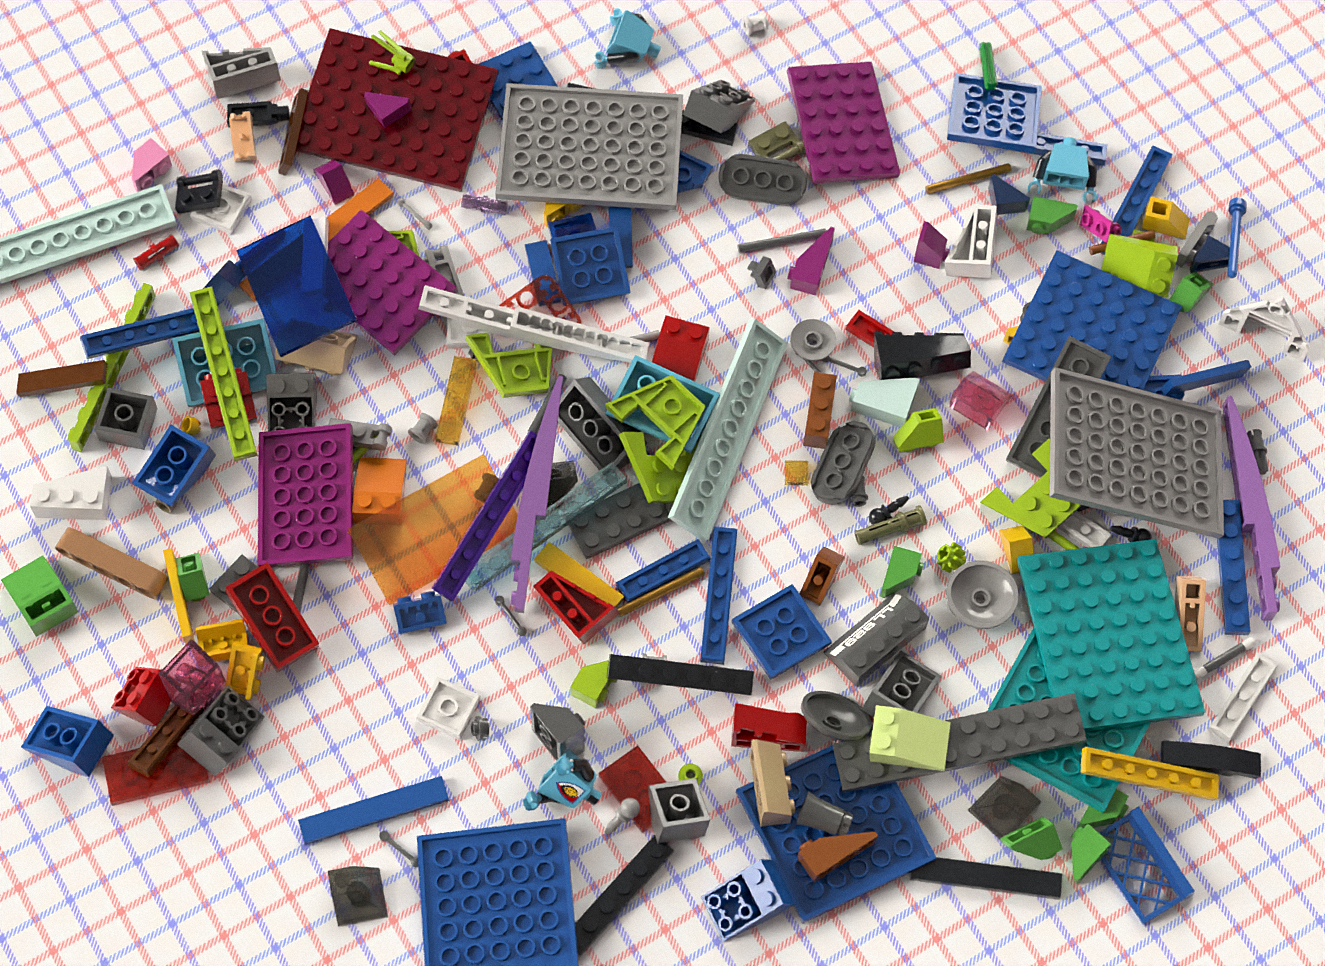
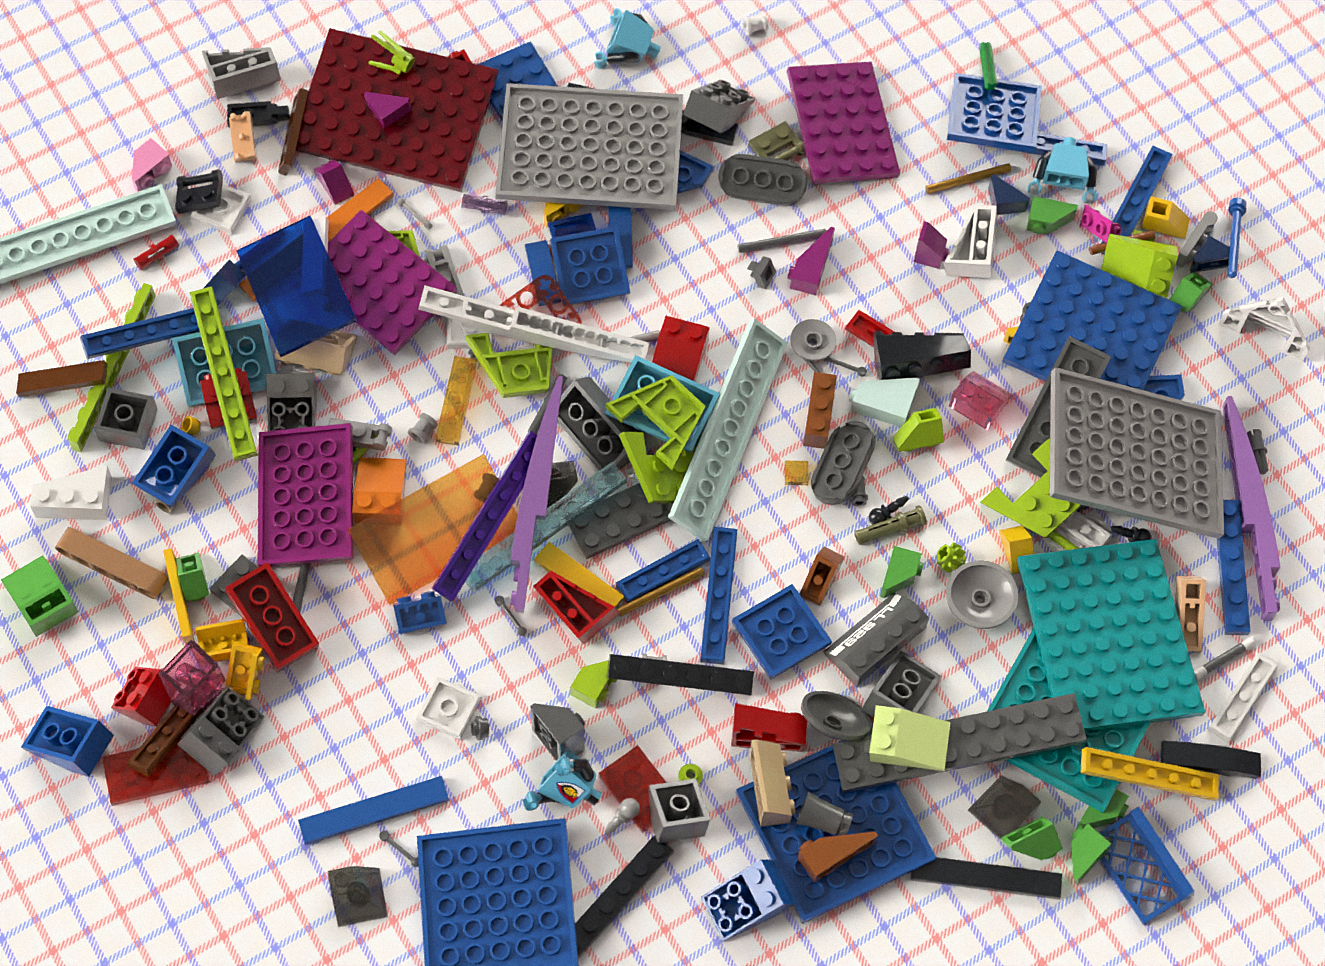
(1206, 377): blue tile -> none

